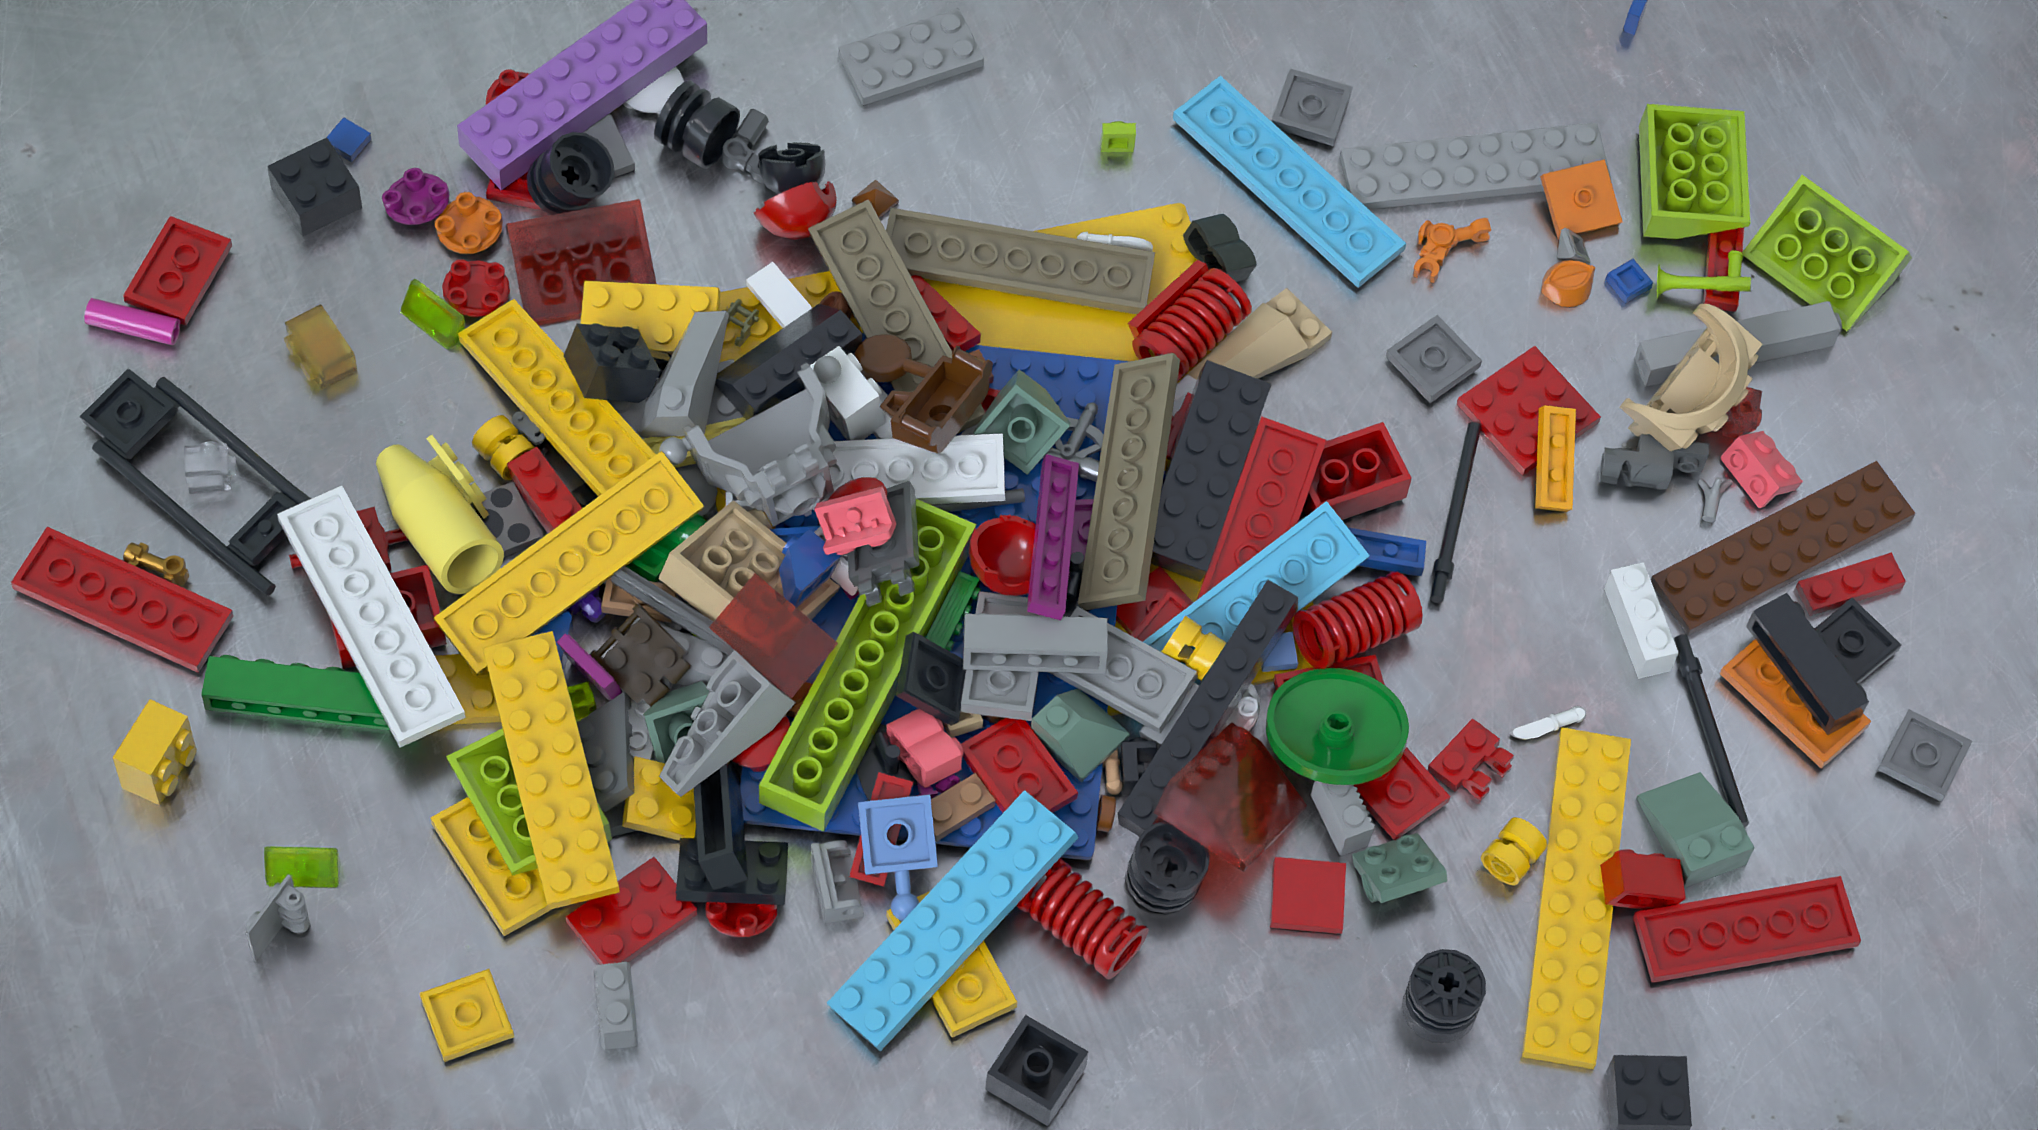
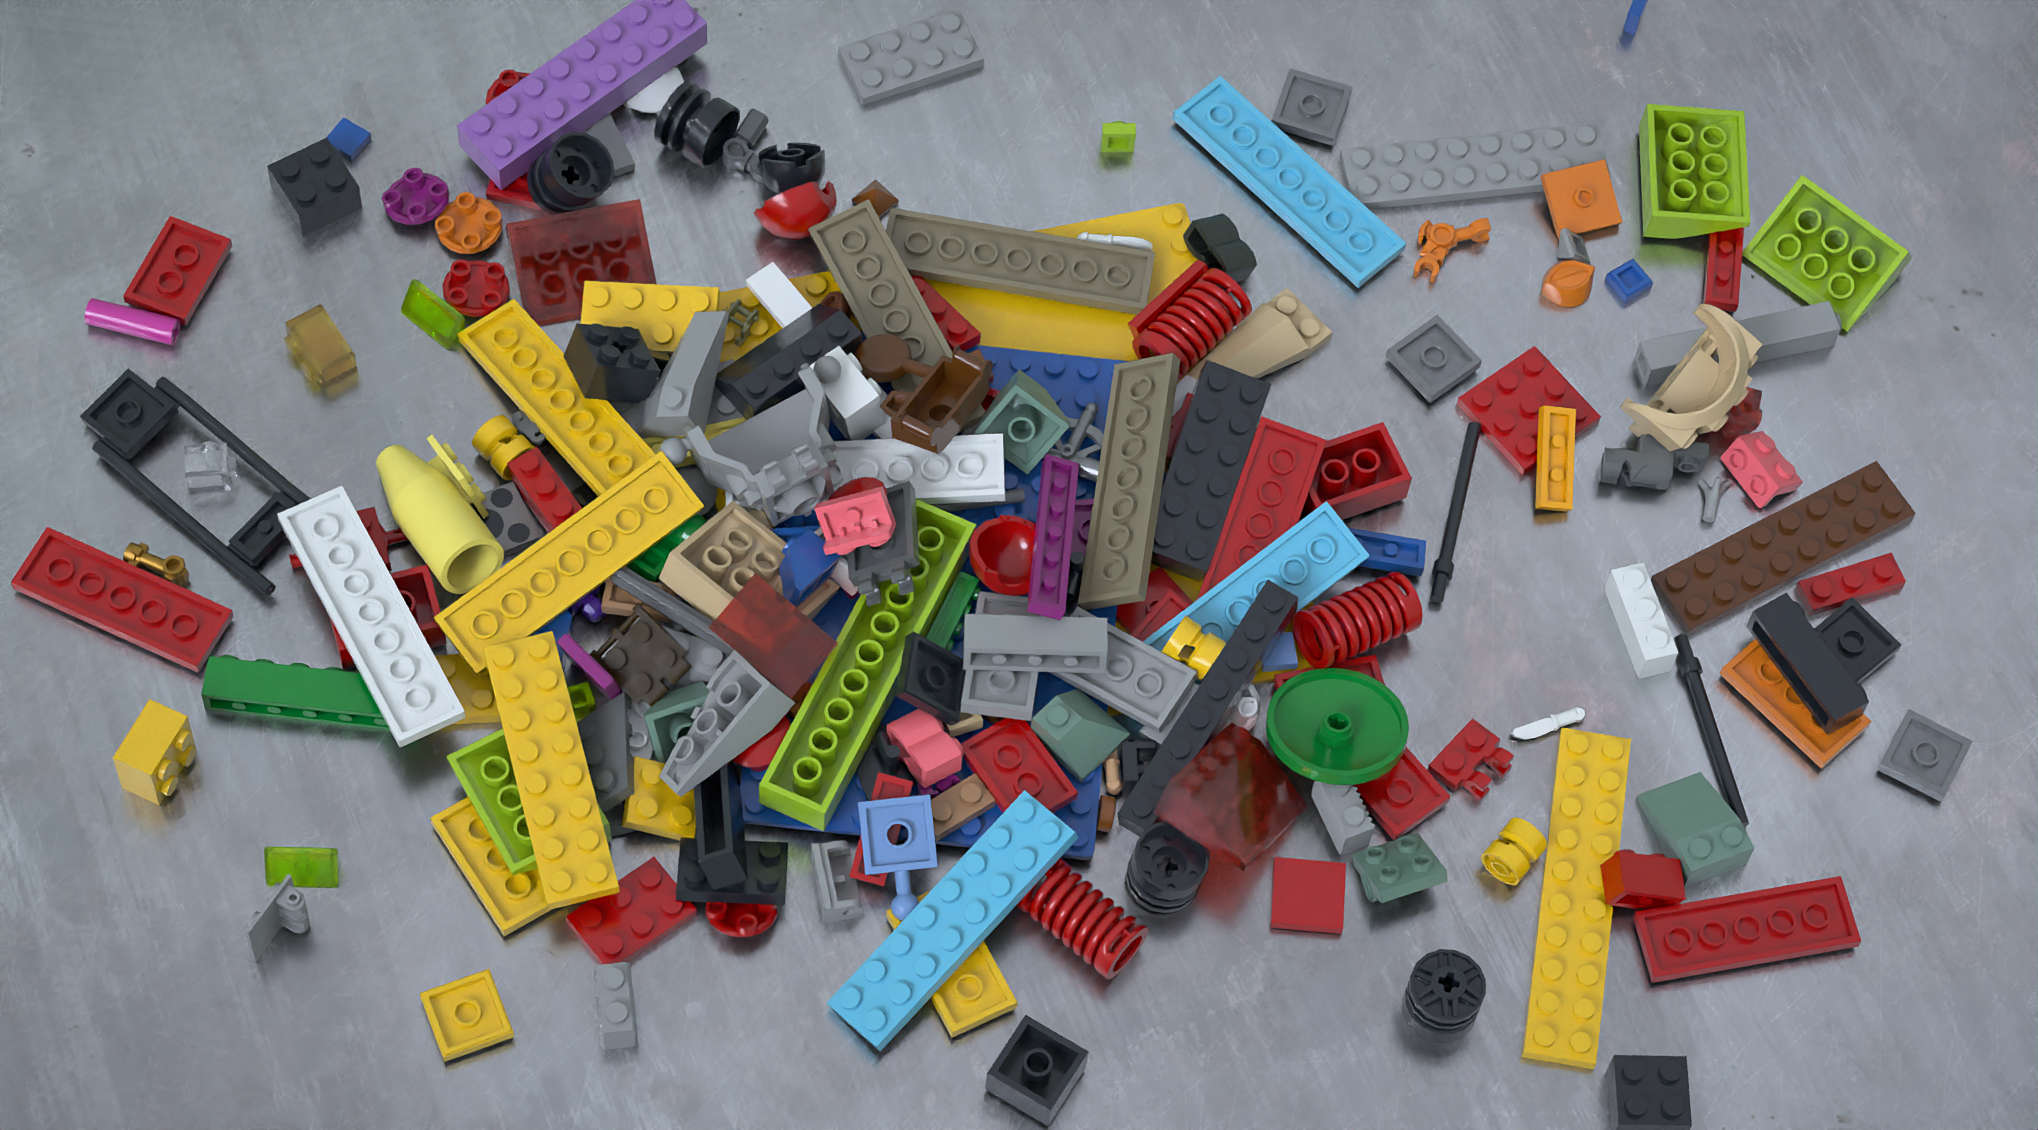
(1732, 282): lime piece -> none

